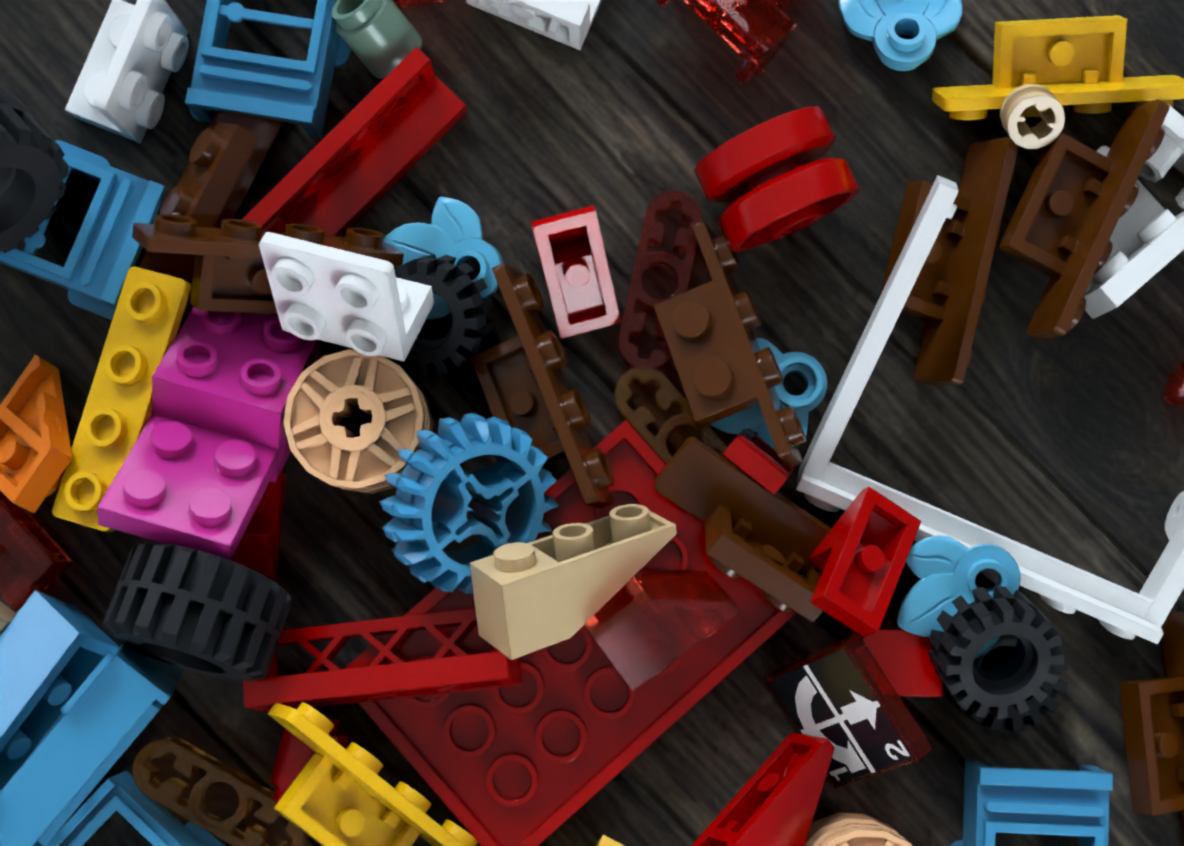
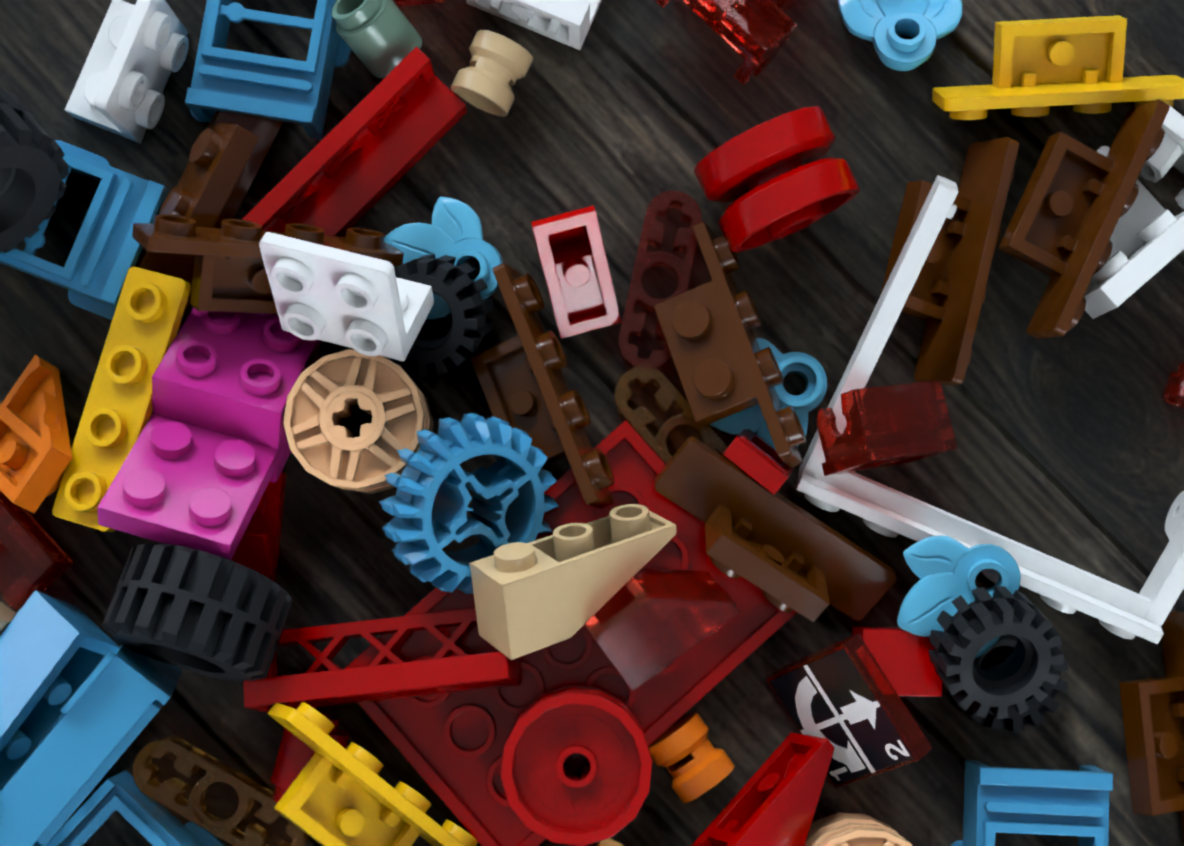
(495, 67): none -> tan wheel
(602, 796): none -> red wheel
(690, 758): none -> orange wheel
(863, 561): red slope -> none
(886, 427): none -> clear red hinge
(1042, 133): tan bush -> none

